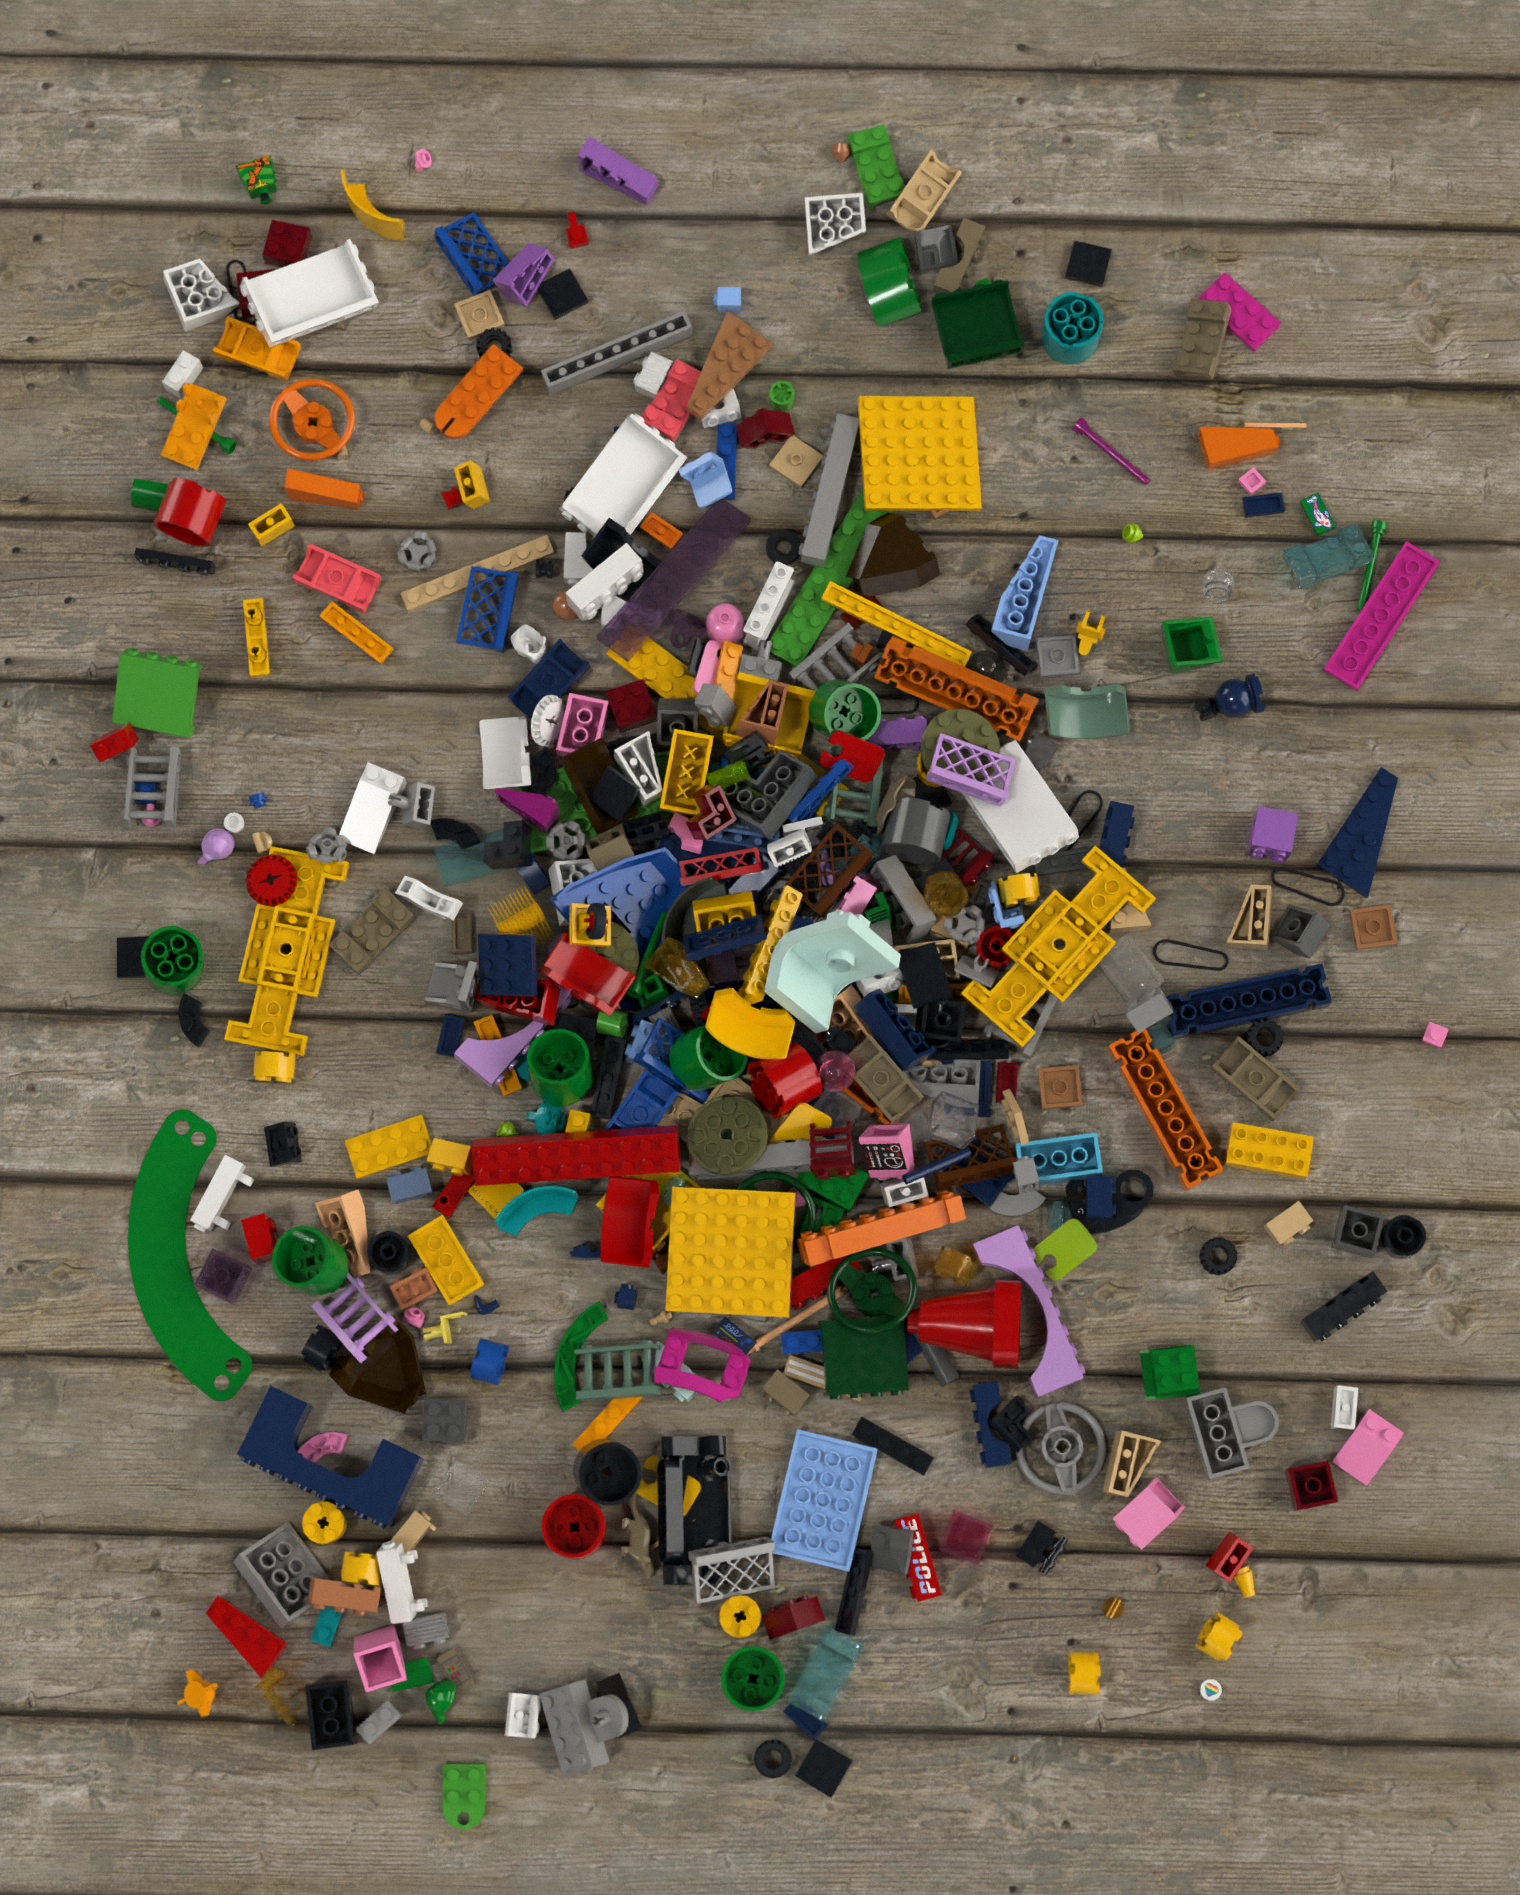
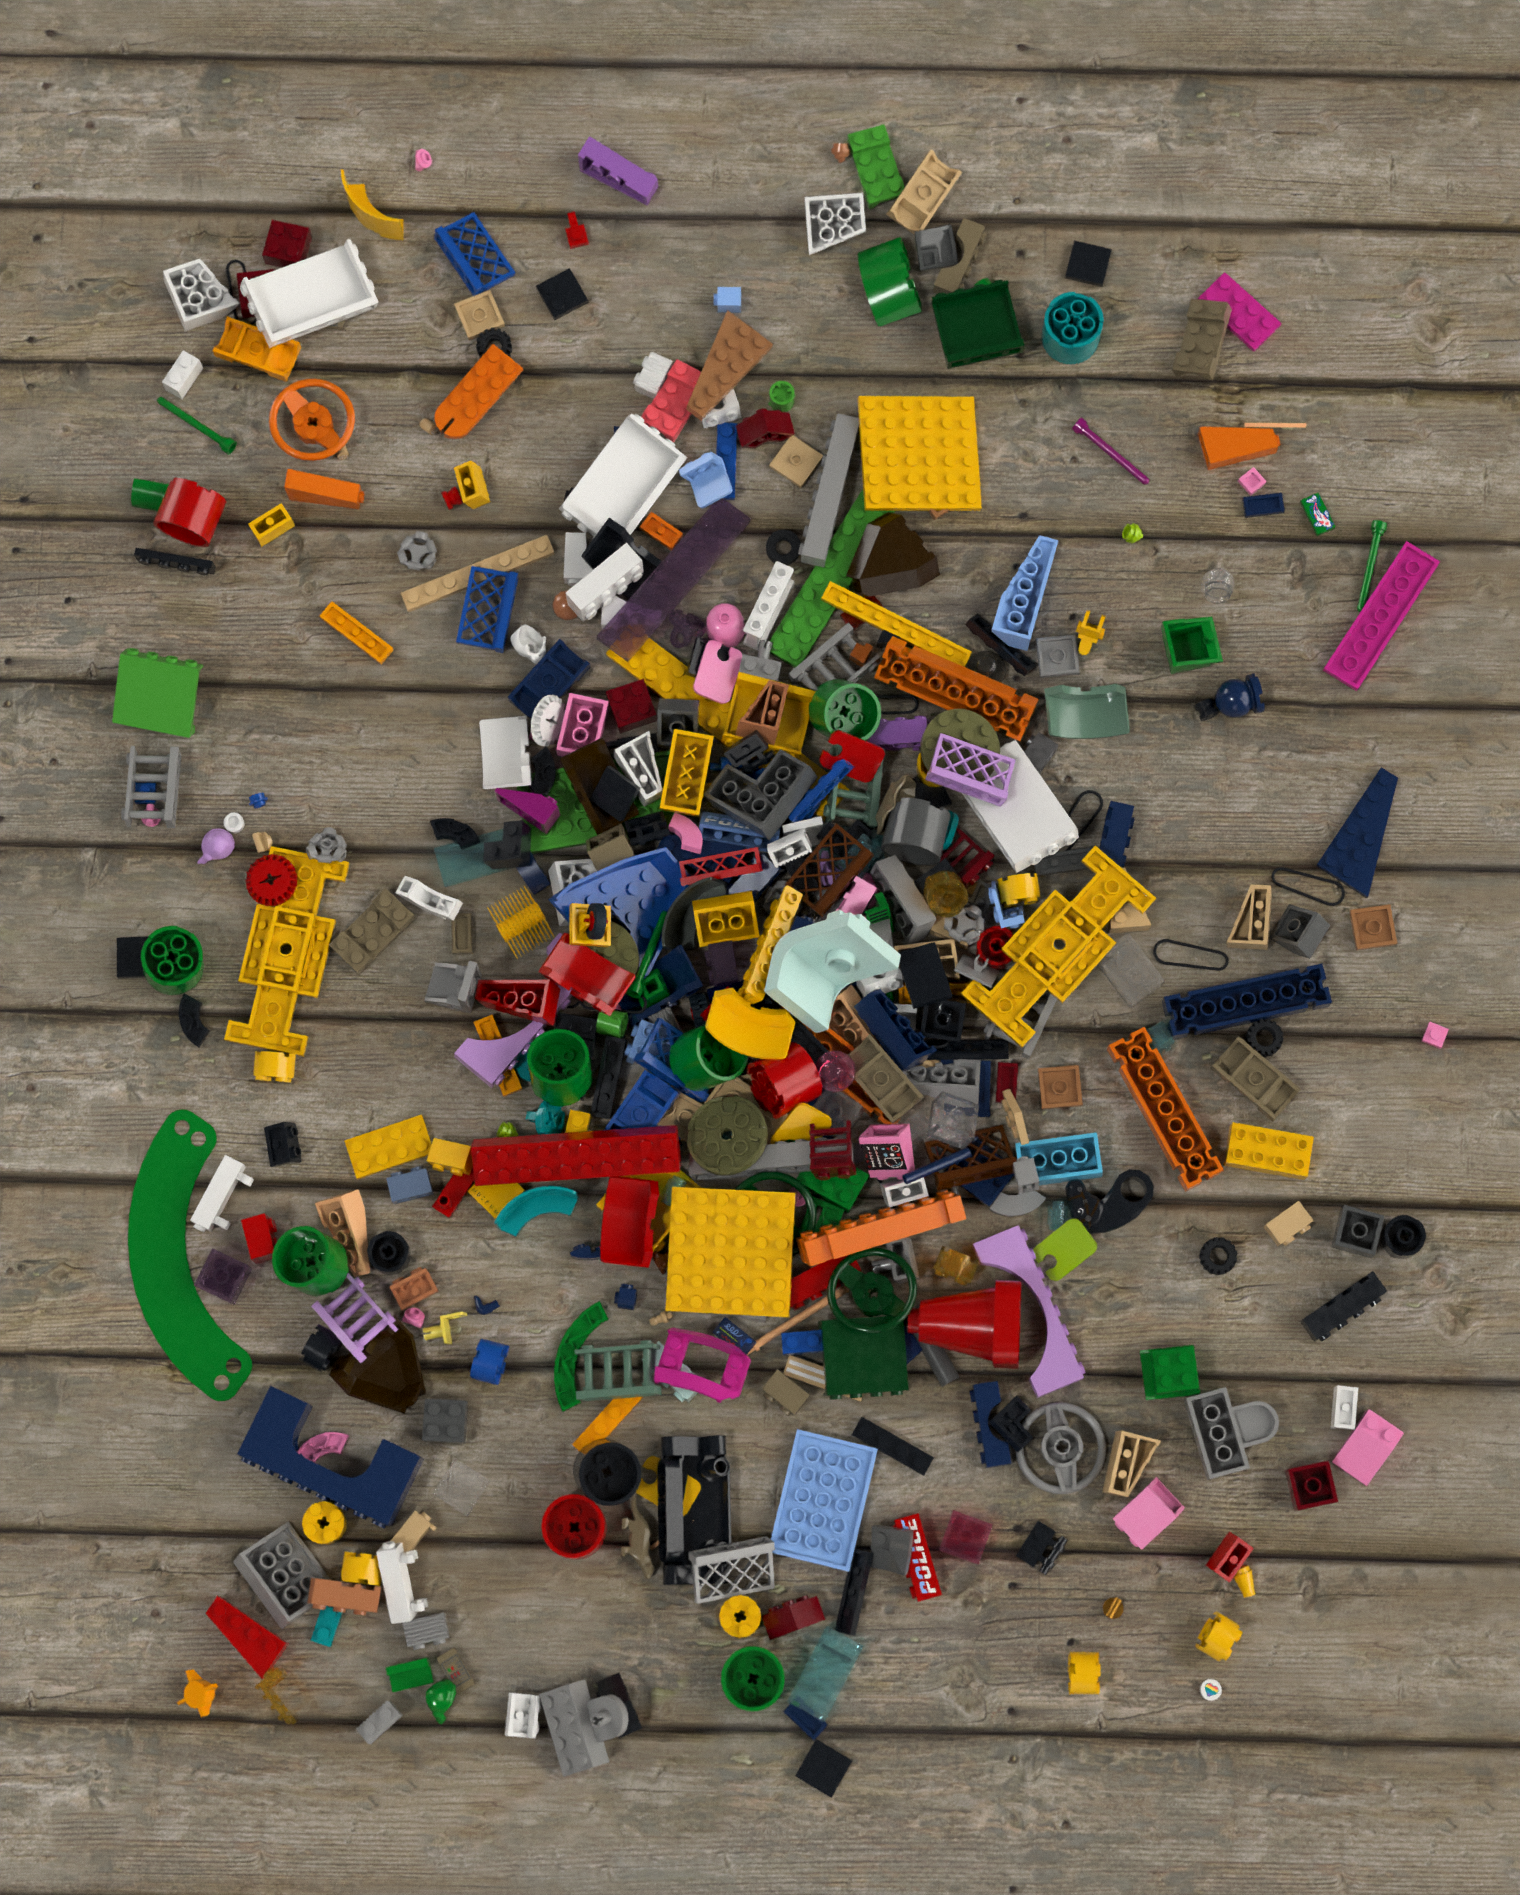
(114, 742): red brick -> none
(193, 425): light orange hinge -> none
(256, 637): yellow plate -> none
(258, 178): torso -> none
(331, 1715): black brick -> none
(337, 578): coral piece -> none
(369, 808): white slope -> none
(379, 1658): bright pink slope -> none
(416, 804): light grey brick -> none
(446, 1260): yellow plate -> none
(450, 1035): dark blue tile -> none
(464, 1792): bright green plate -> none
(507, 964): dark blue plate -> none
(524, 274): medium lavender wedge -> none
(544, 568): black wheel -> none
(566, 841): light grey piece -> none
(617, 353): light grey brick -> none
(672, 965): clear yellow wedge -> none
(714, 813): dark red brick -> none
(715, 705): light grey brick -> none
(724, 937): dark blue plate -> none
(728, 667): light orange plate -> none
(729, 775): clear neon green hinge -> none
(759, 1759): black tyre -> none
(839, 1040): black bracket -> none
(1099, 1198): dark blue brick -> none
(1148, 1009): light grey brick -> none
(1272, 834): medium lavender brick -> none
(1328, 556): clear light blue piece -> none

